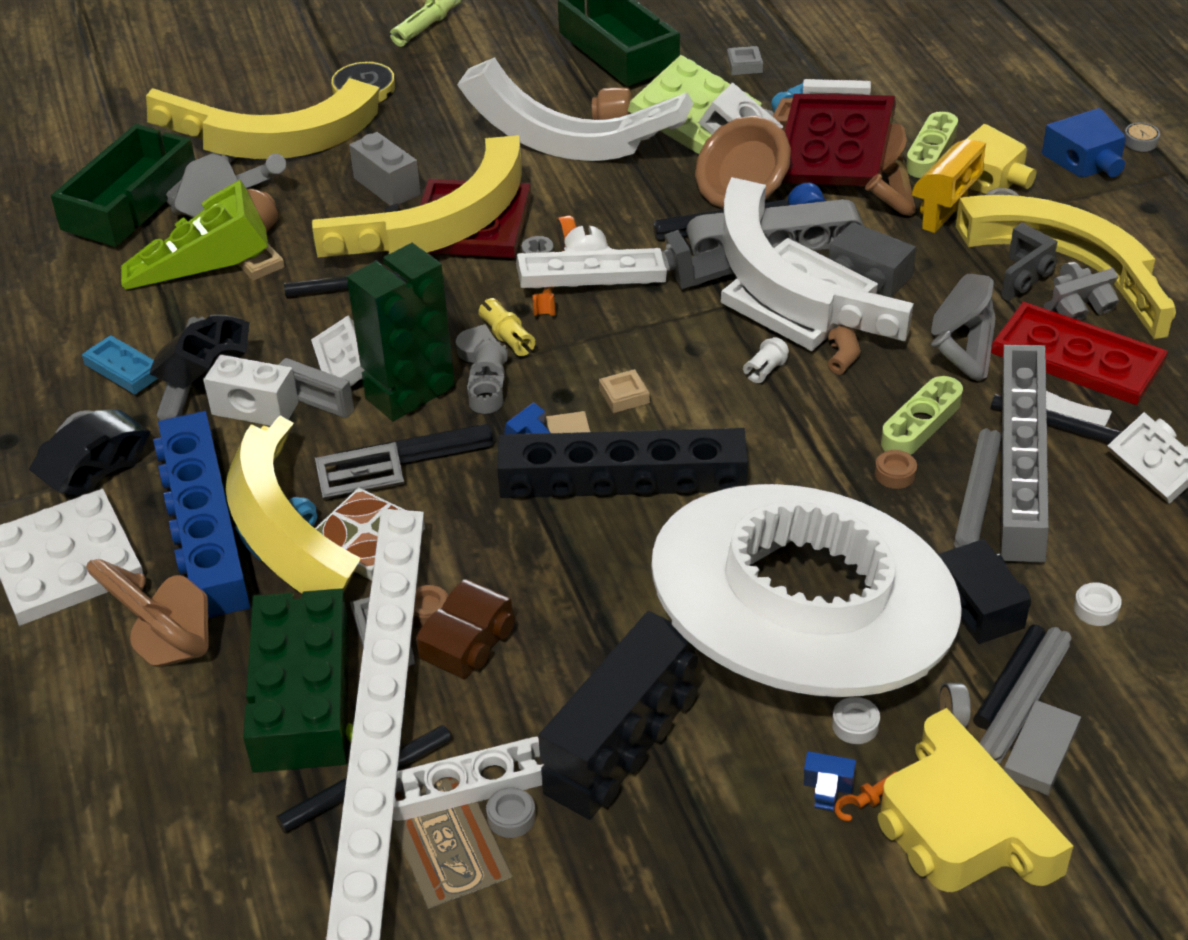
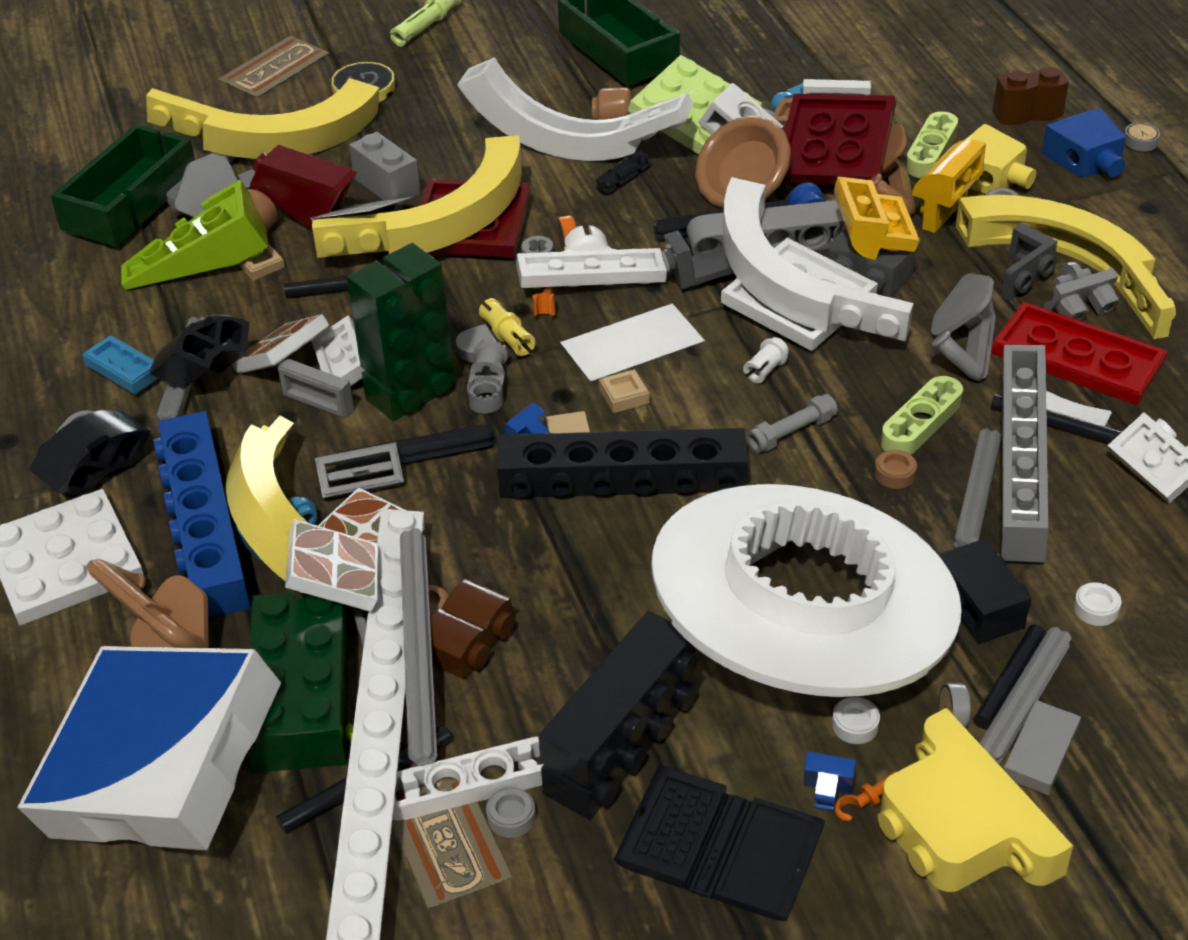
(151, 746): none -> tile
(250, 390): white brick -> none
(273, 66): none -> sticker
(280, 344): none -> white tile
(301, 183): none -> dark red slope
(332, 565): none -> tile
(362, 207): none -> white sticker
(417, 649): none -> light grey axle
(622, 172): none -> black axle
(631, 342): none -> white sticker
(720, 843): none -> black piece
(744, 60): light grey tile -> none
(818, 410): none -> light grey bar
(847, 346): medium nougat arm -> none
(874, 218): none -> yellow brick
(1030, 96): none -> reddish brown brick

